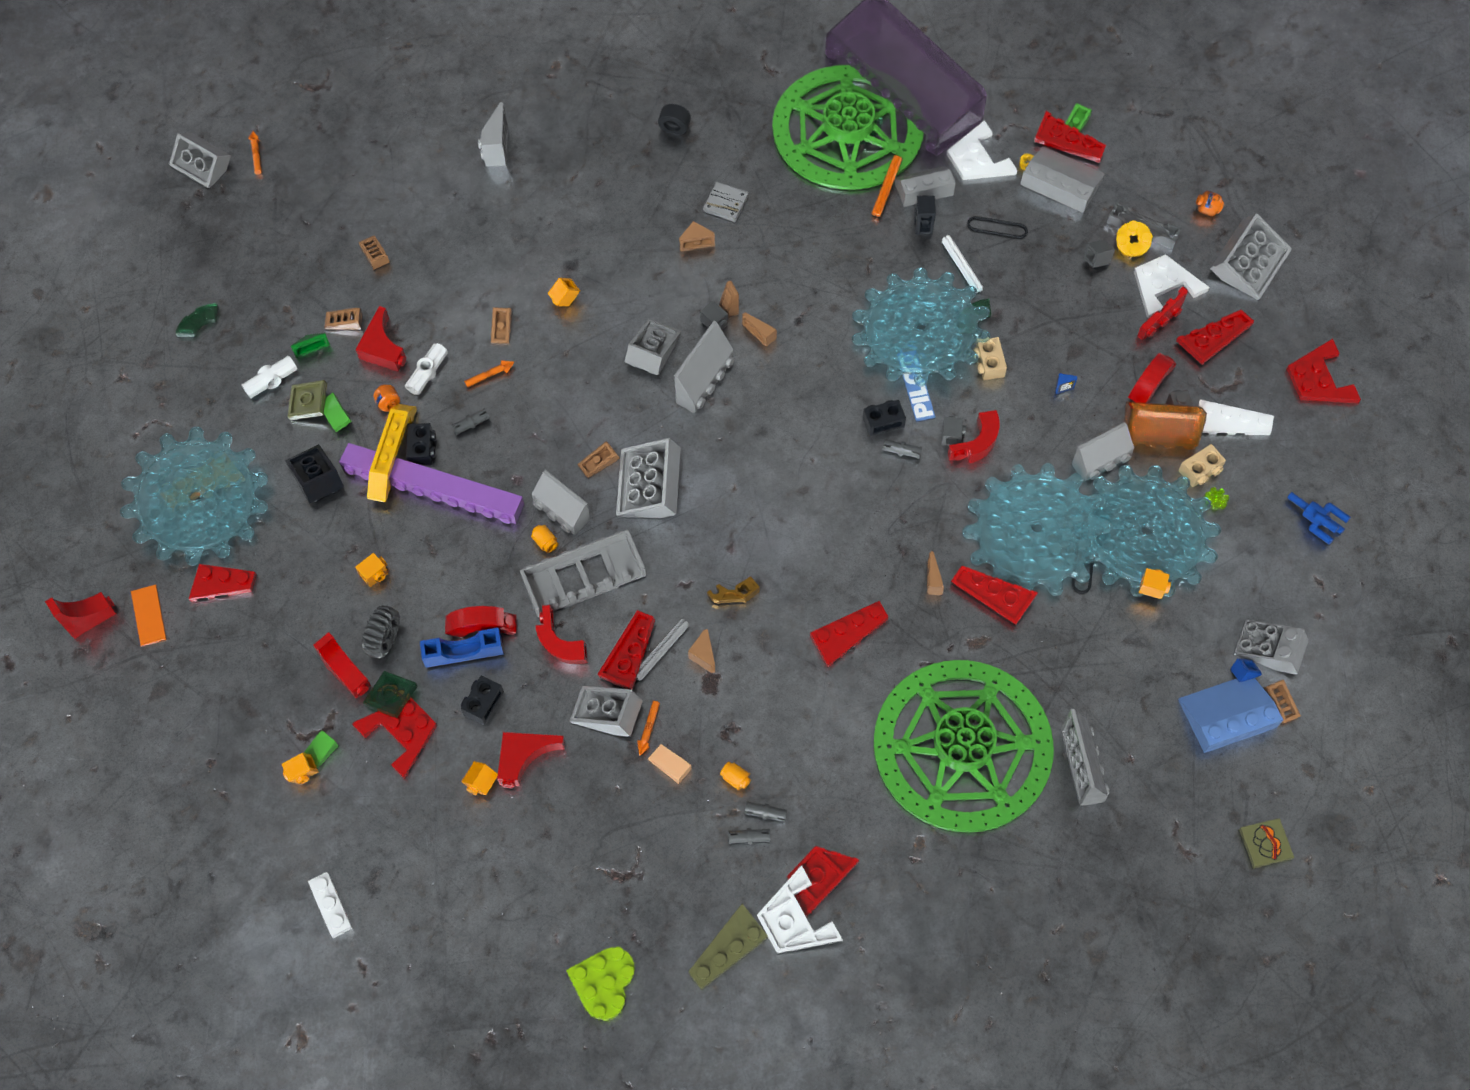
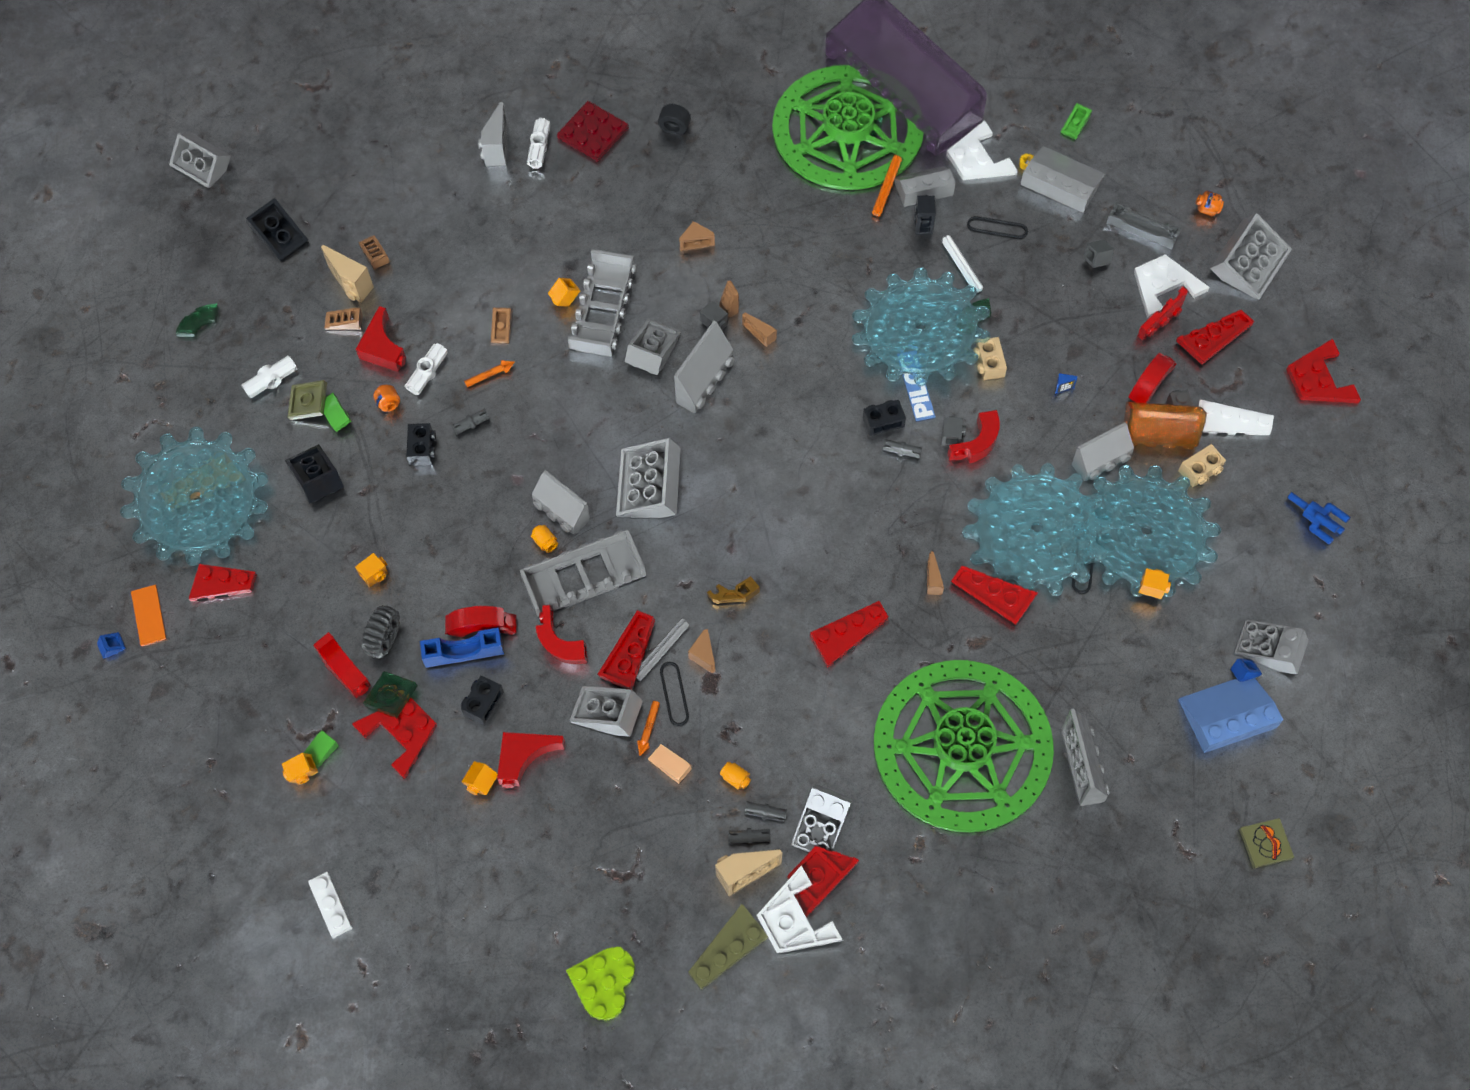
(82, 615): red arch -> none
(110, 644): none -> blue slope
(255, 152): orange piece -> none
(276, 229): none -> black slope
(309, 344): green slope -> none
(350, 274): none -> tan slope
(387, 450): yellow slope -> none
(438, 485): medium lavender brick -> none
(538, 143): none -> white piece
(592, 131): none -> dark red plate
(598, 460): medium nougat slope -> none
(609, 272): none -> light grey window
(682, 692): none -> black piece
(725, 202): light grey tile -> none
(744, 868): none -> tan slope
(822, 819): none -> light grey slope
(1060, 136): red wing -> none
(1133, 249): yellow plate -> none
(1217, 498): clear neon green plant -> none
(1287, 698): medium nougat slope -> none

